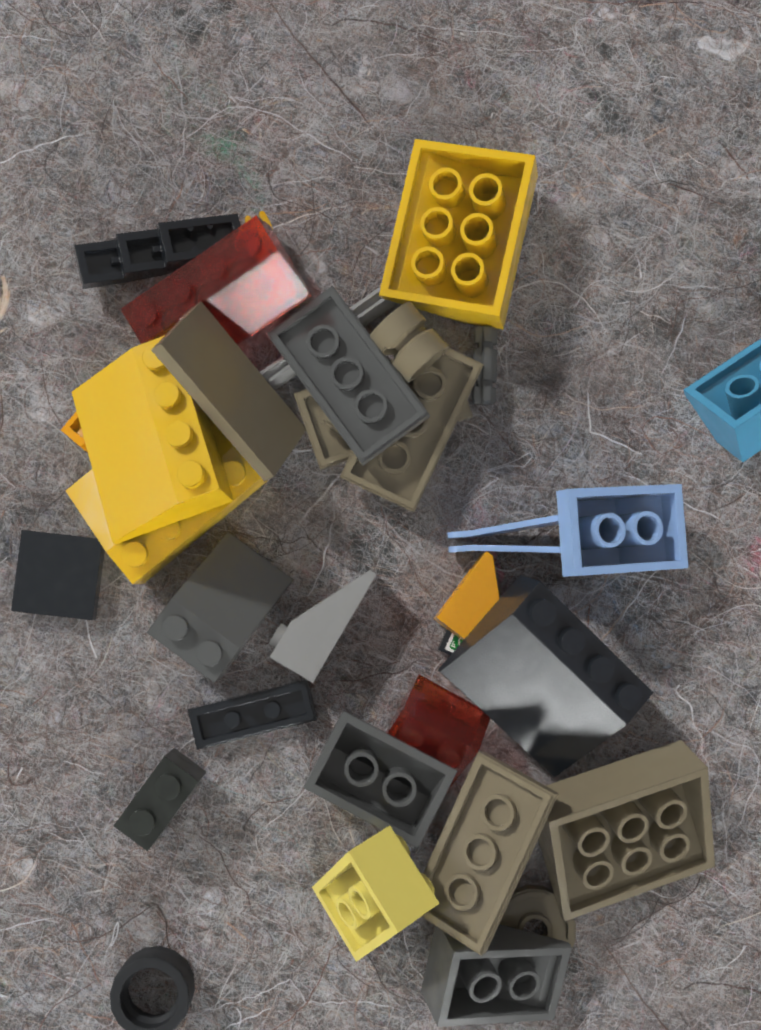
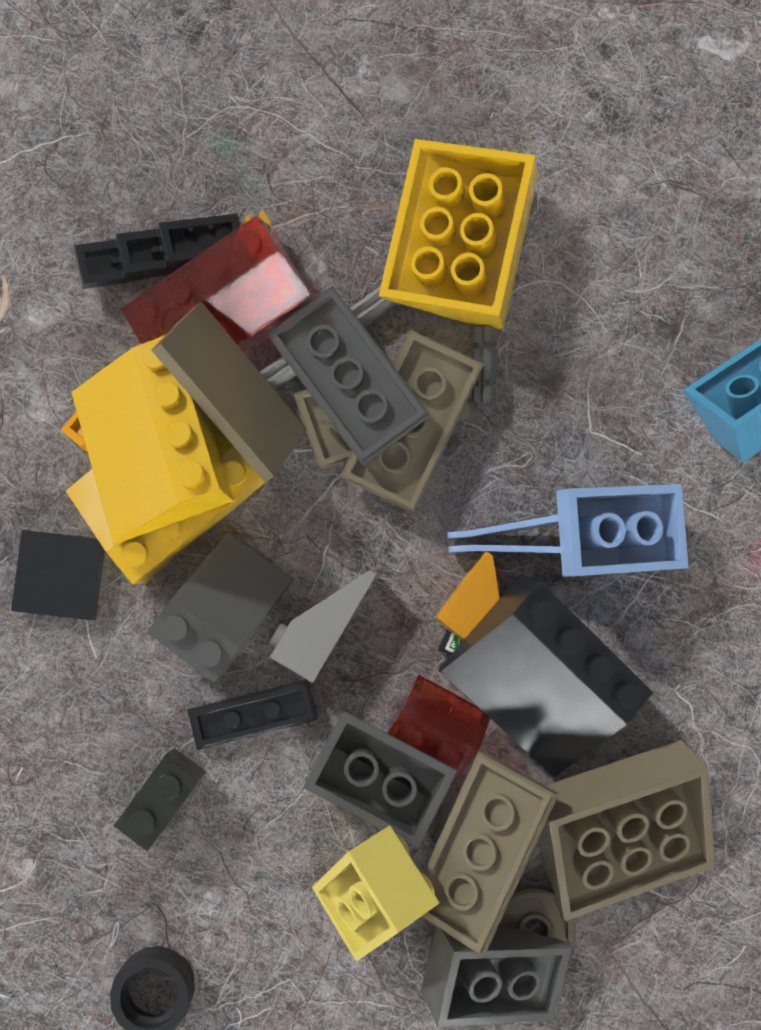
(408, 341): dark tan wheel -> none

